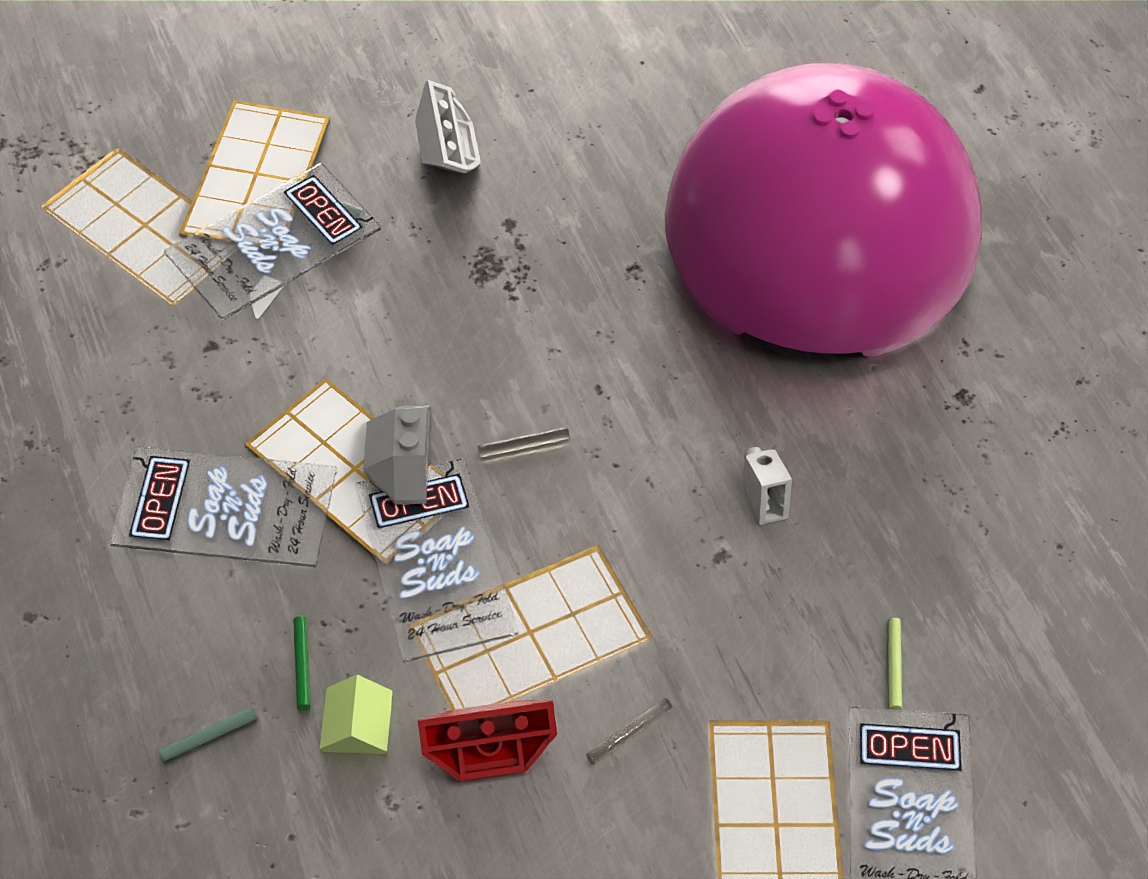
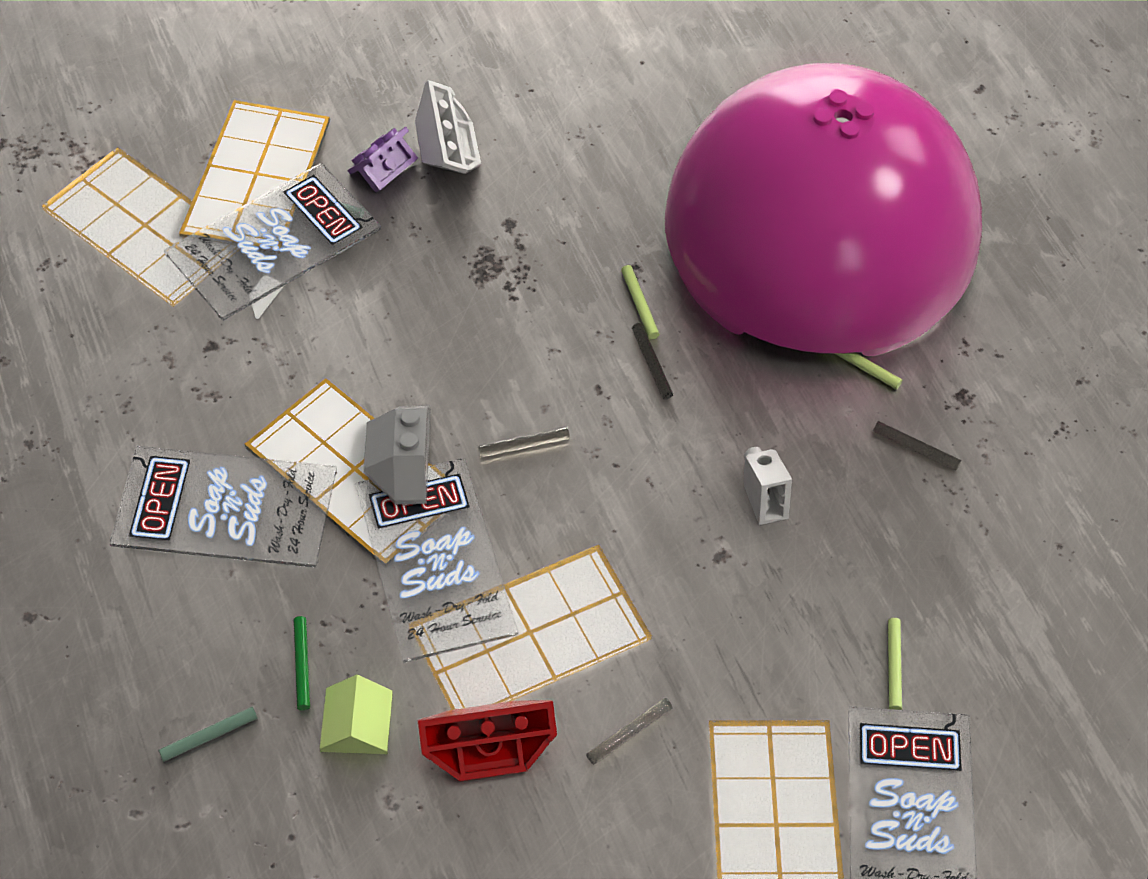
(384, 159): none -> medium lavender bracket
(640, 302): none -> yellowish green bar
(652, 361): none -> clear smoke bar
(872, 369): none -> yellowish green bar
(917, 445): none -> clear smoke bar

